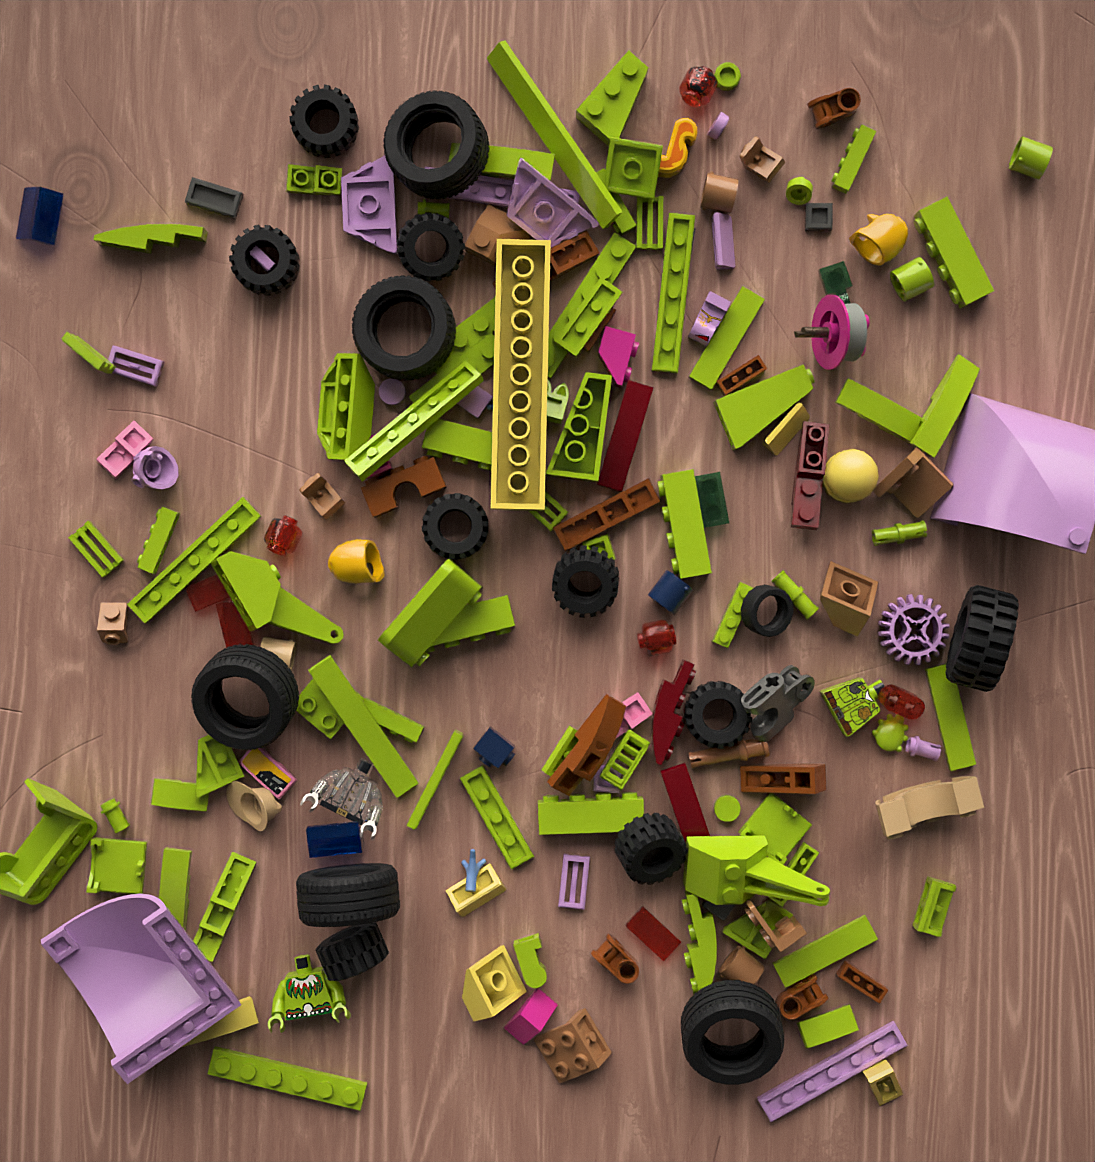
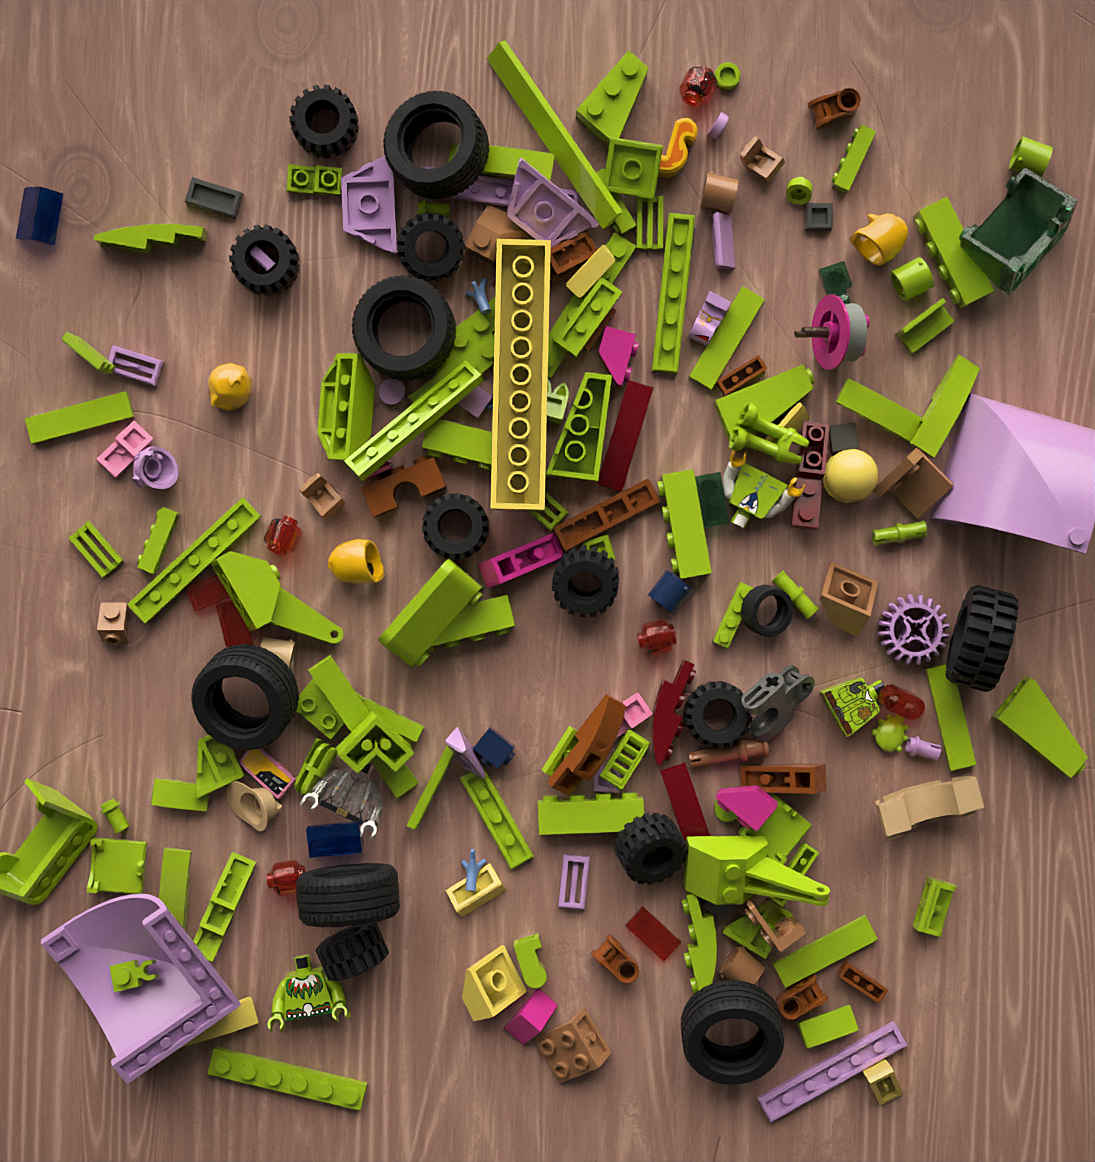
(79, 417): none -> lime tile
(130, 975): none -> lime plate
(229, 387): none -> yellow piece
(284, 877): none -> clear red head
(315, 766): none -> lime arm
(372, 738): none -> lime brick
(465, 753): none -> lavender slope
(480, 296): none -> medium blue bar
(520, 560): none -> dark pink slope
(591, 271): none -> light yellow slope
(742, 438): none -> lime piece
(748, 803): none -> dark pink slope
(755, 492): none -> torso
(843, 437): none -> dark grey tile
(925, 327): none -> lime panel
(1019, 230): none -> clear green windscreen
(1038, 725): none -> lime slope

